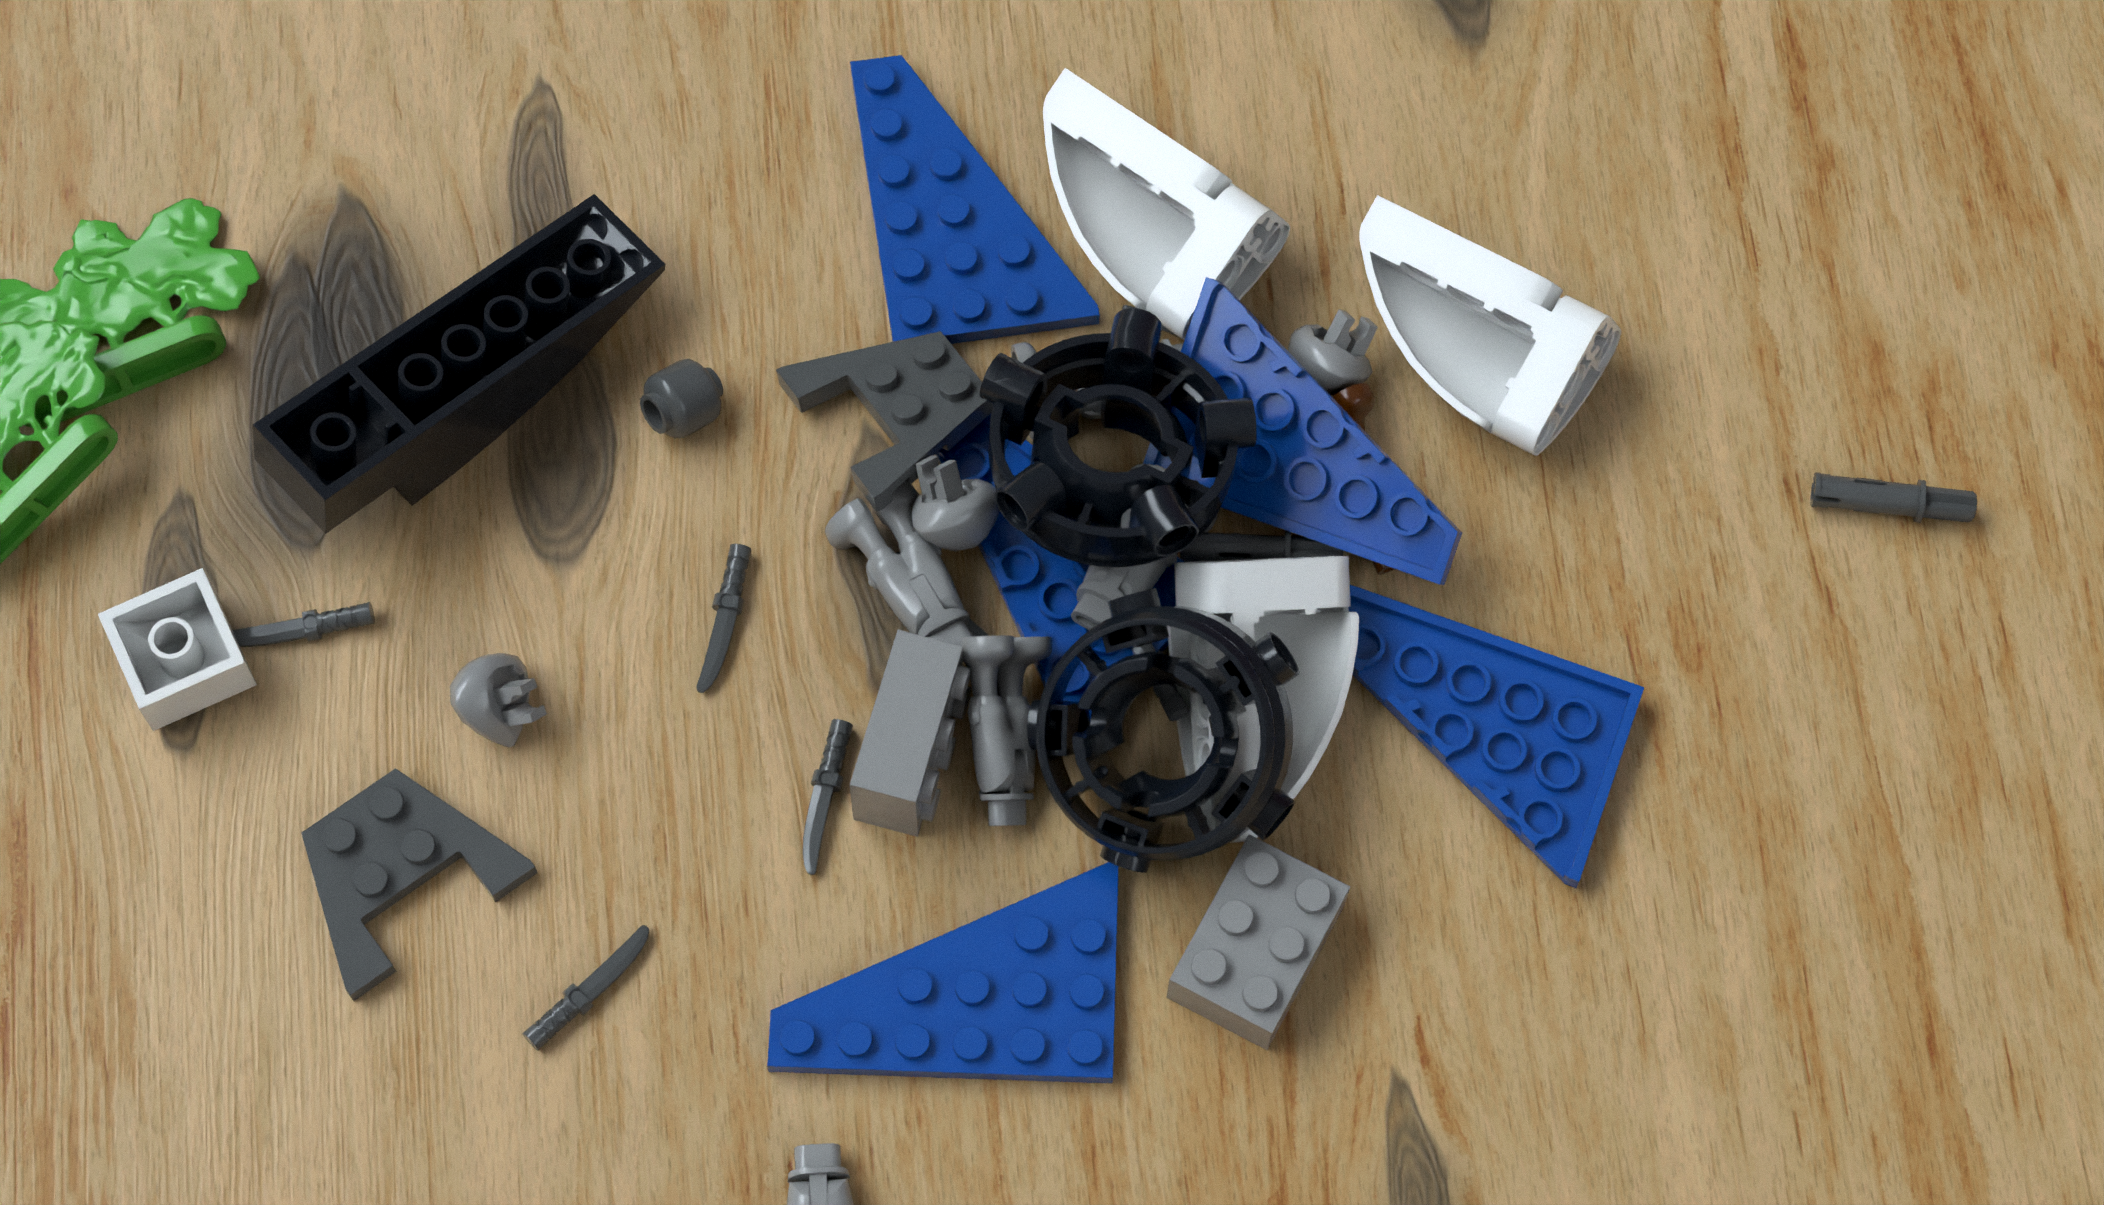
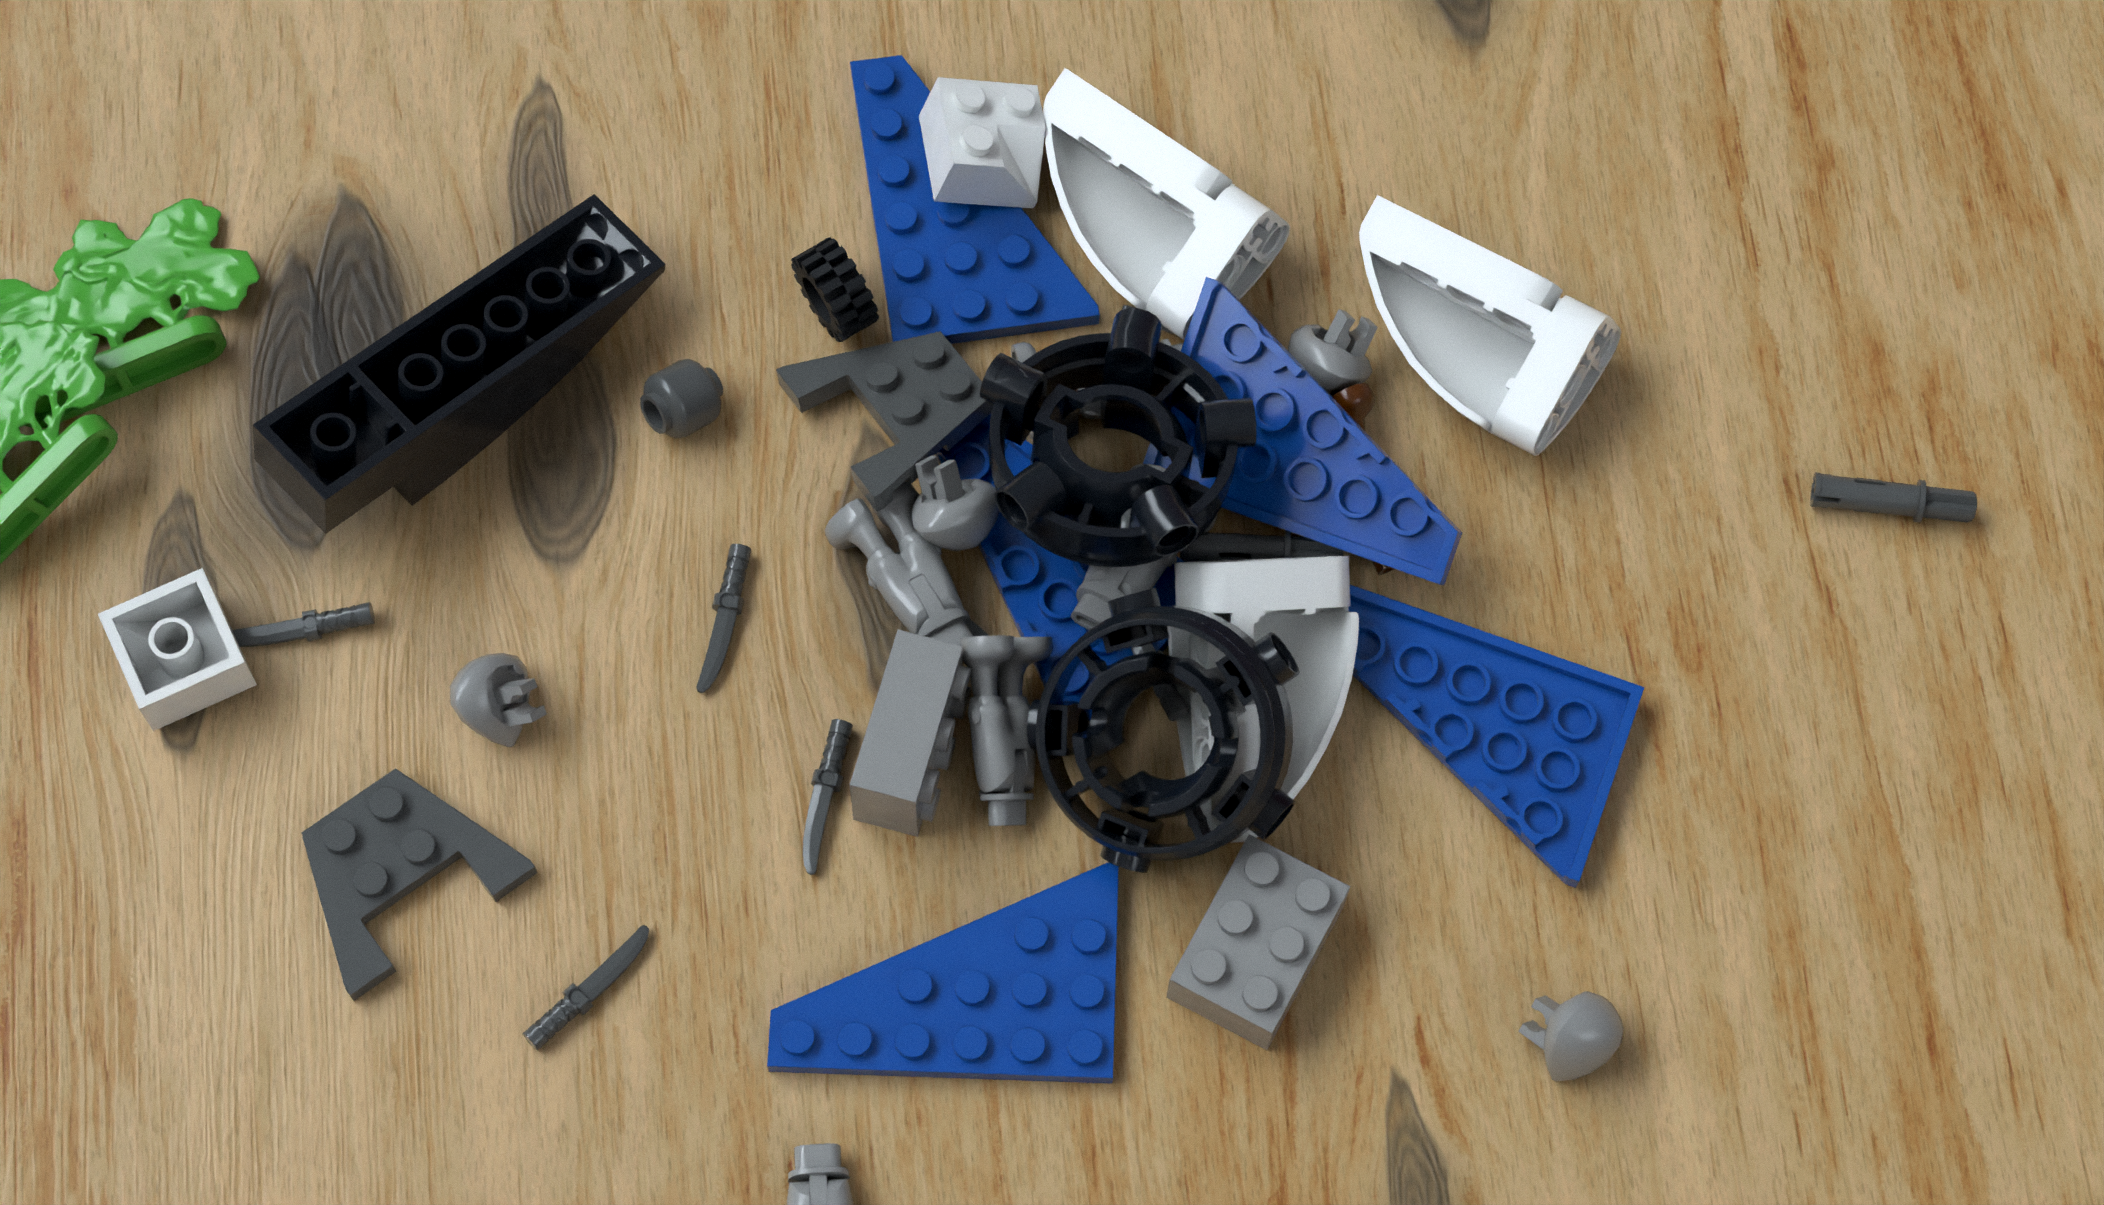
(835, 289): none -> black tyre
(983, 142): none -> white slope
(1578, 1034): none -> light grey piece

